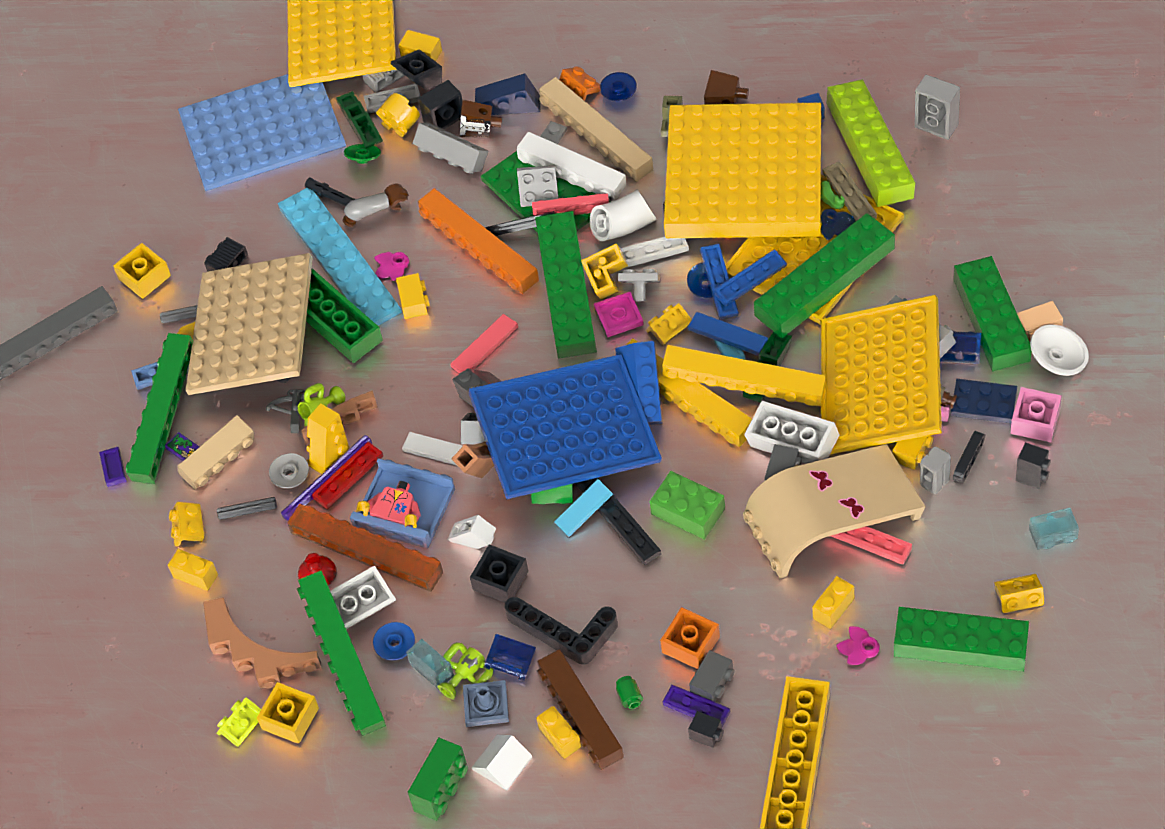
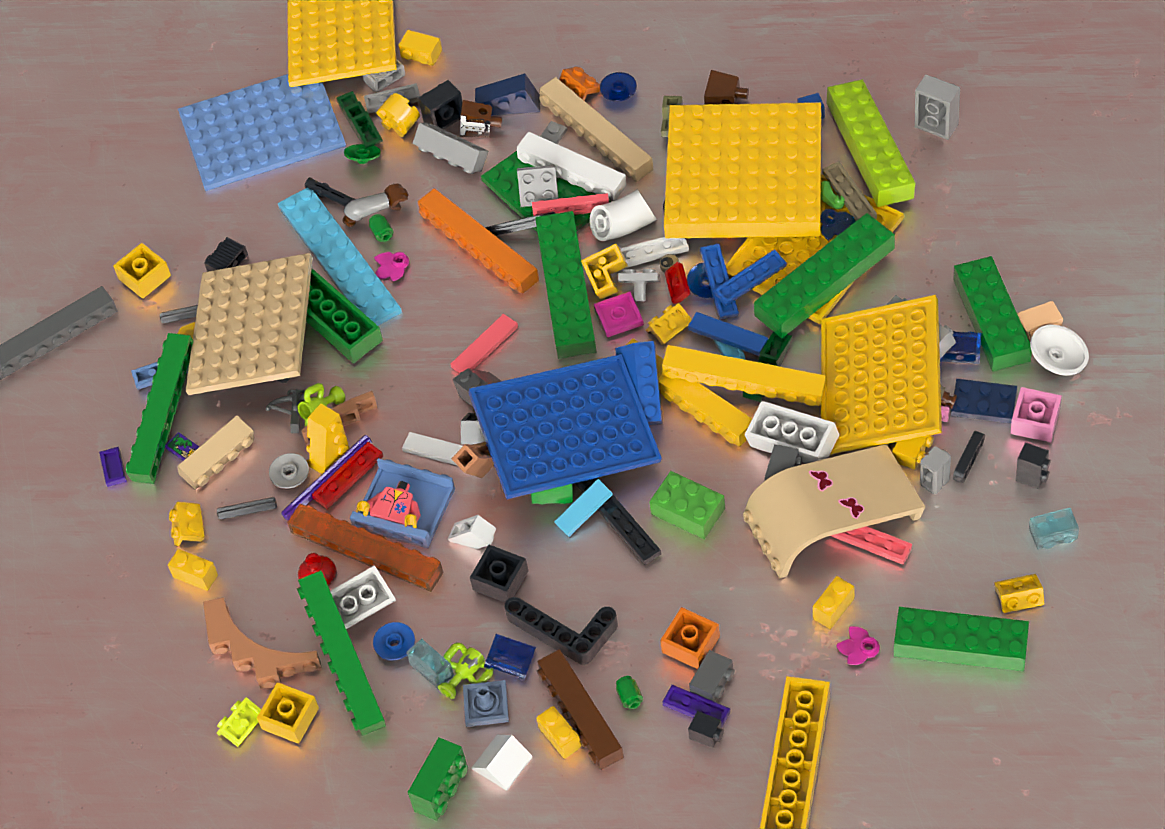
(380, 228): none -> green brick
(411, 295): yellow brick -> none
(420, 69): black slope -> none
(667, 261): none -> tile
(677, 283): none -> red plate

